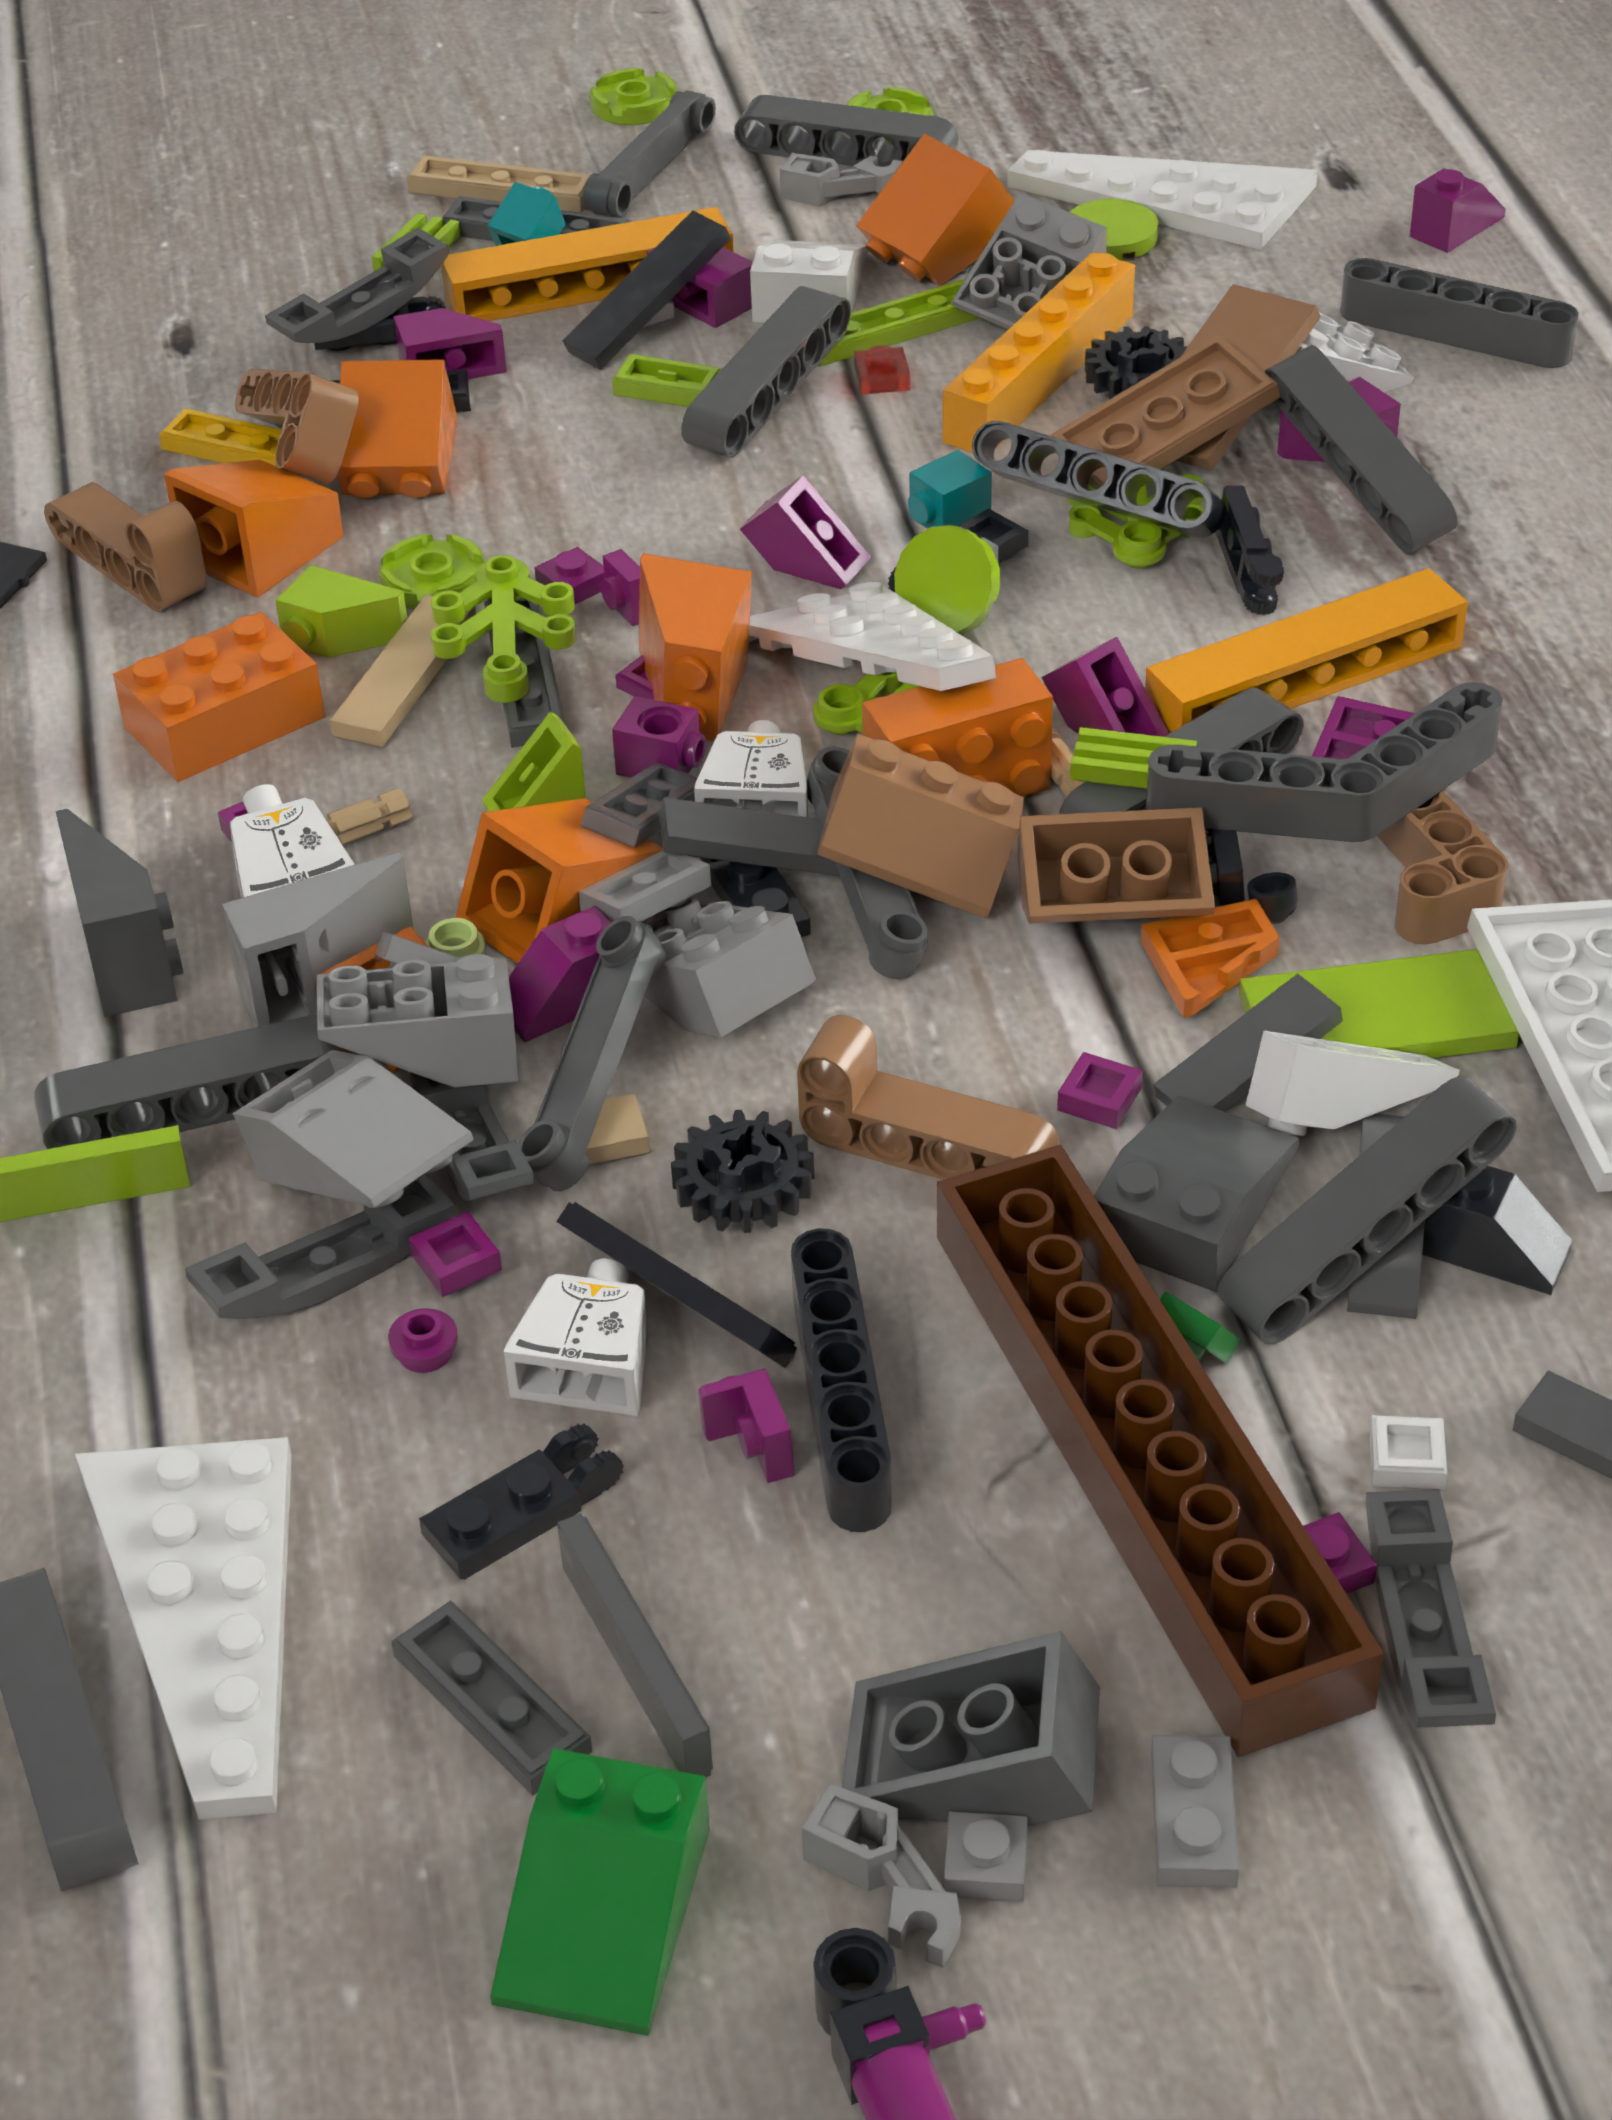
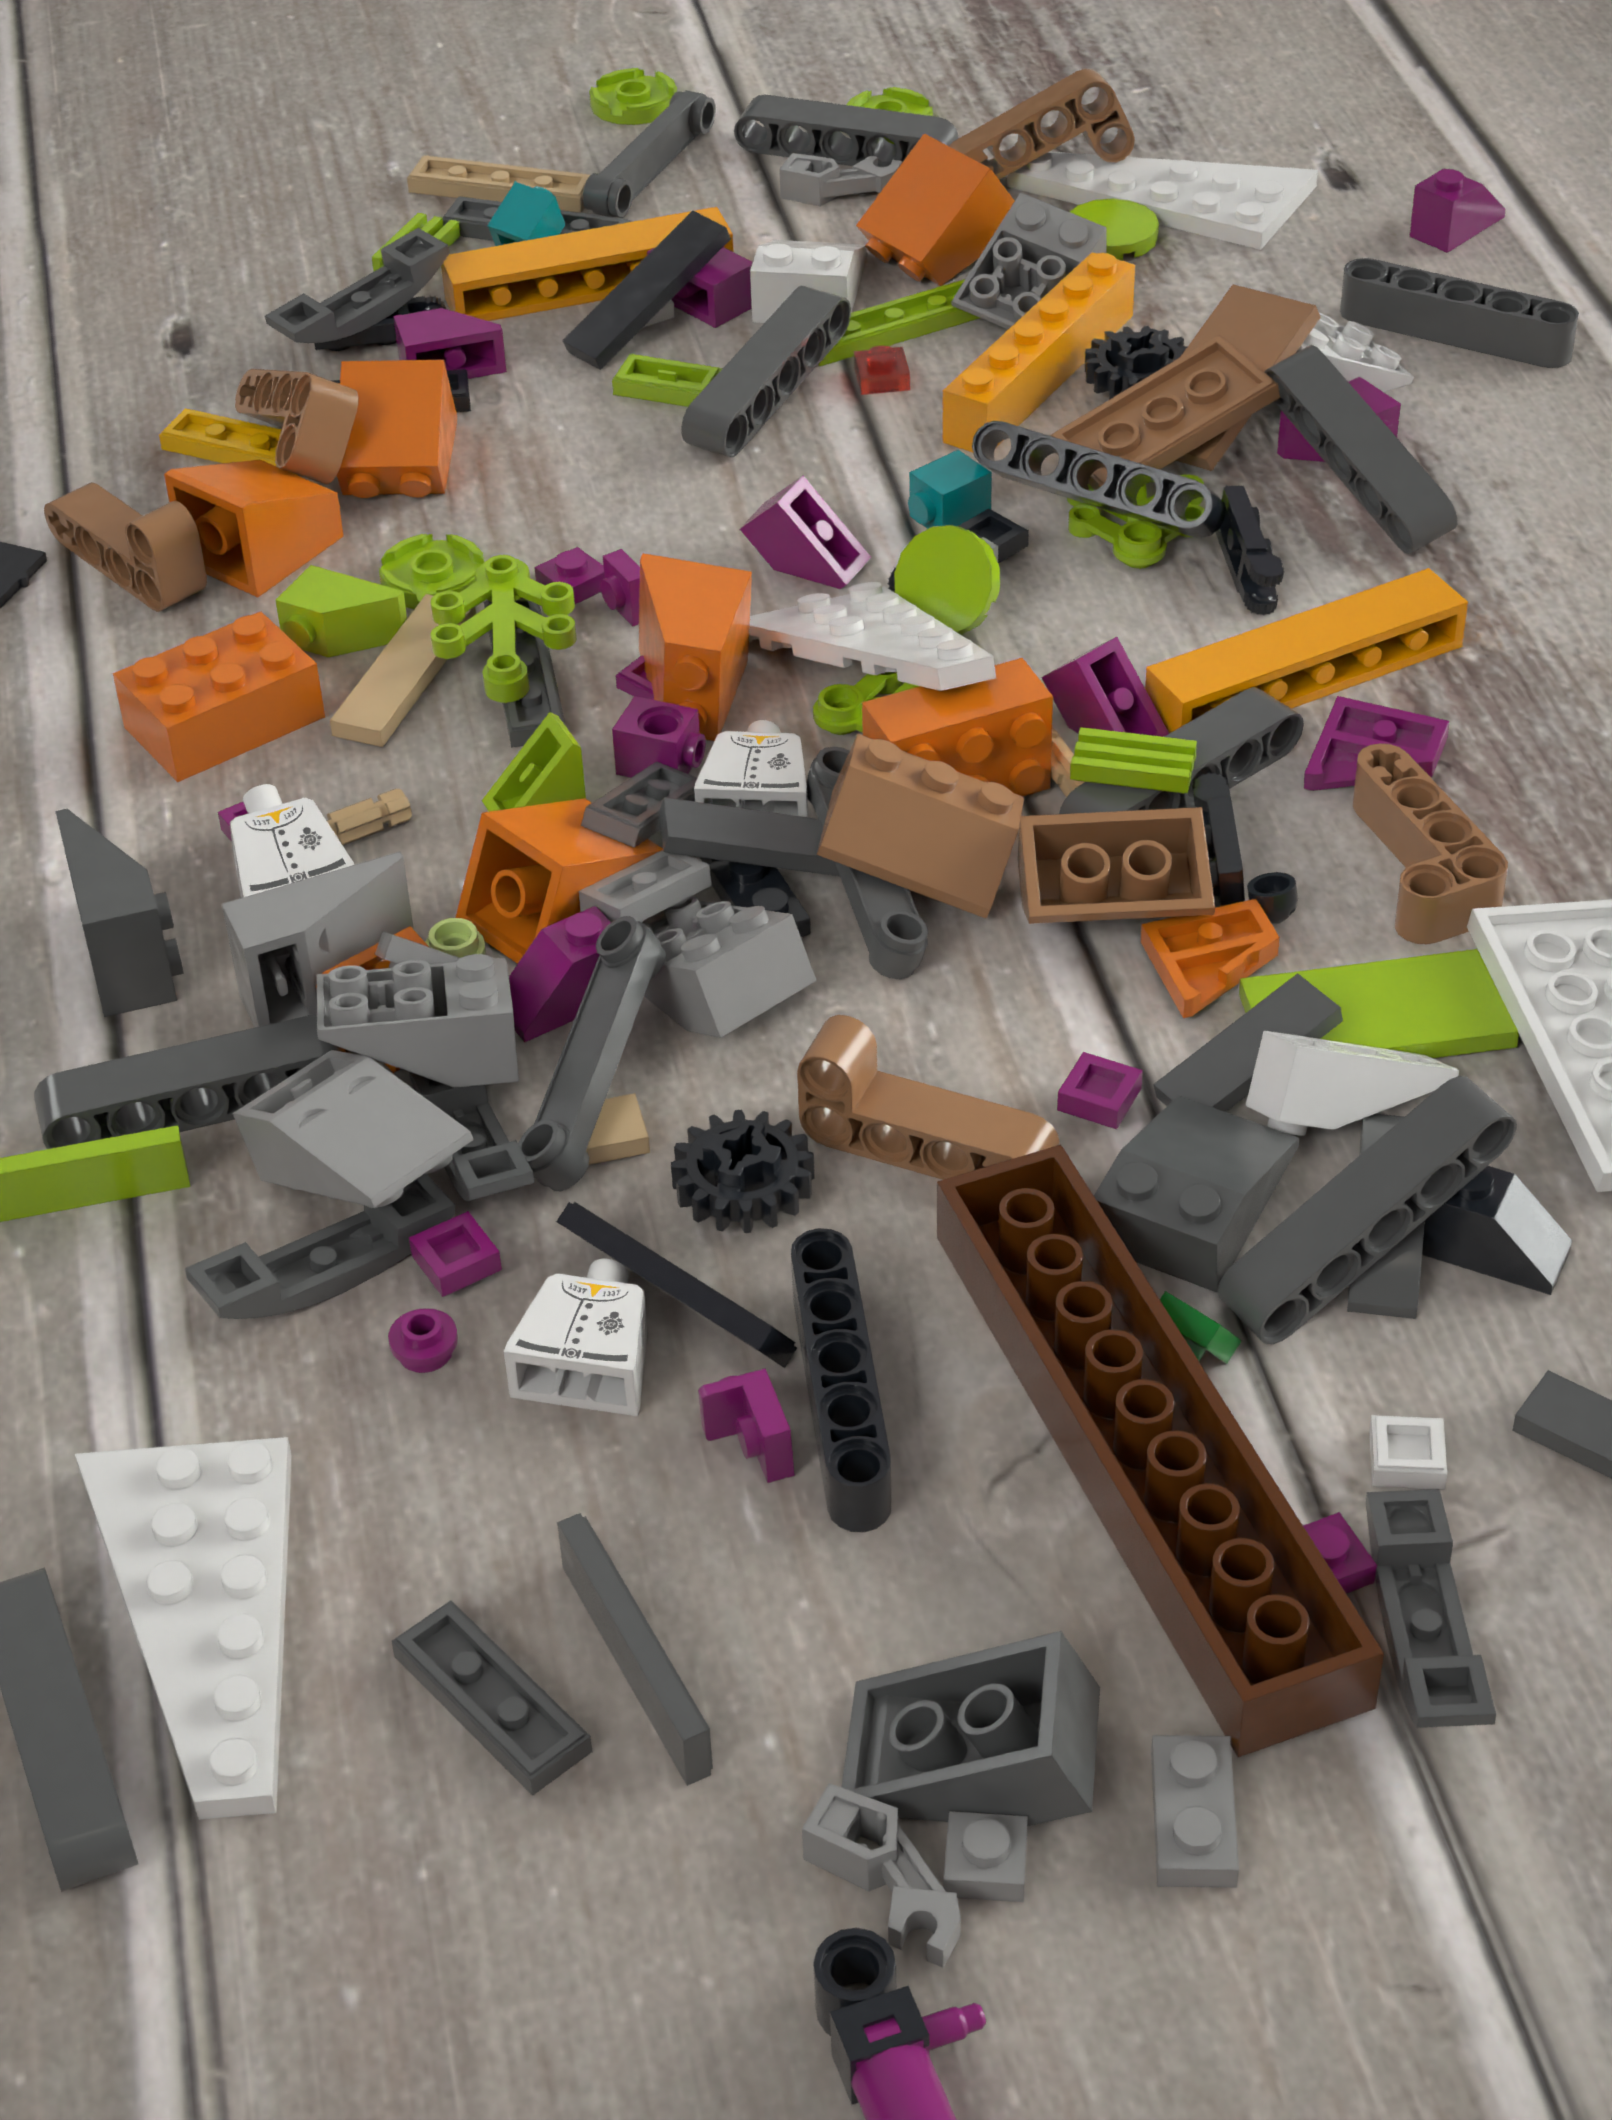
(520, 1501): black hinge -> none
(601, 1891): green slope -> none
(1072, 120): none -> medium nougat beam
(1330, 795): dark grey beam -> none

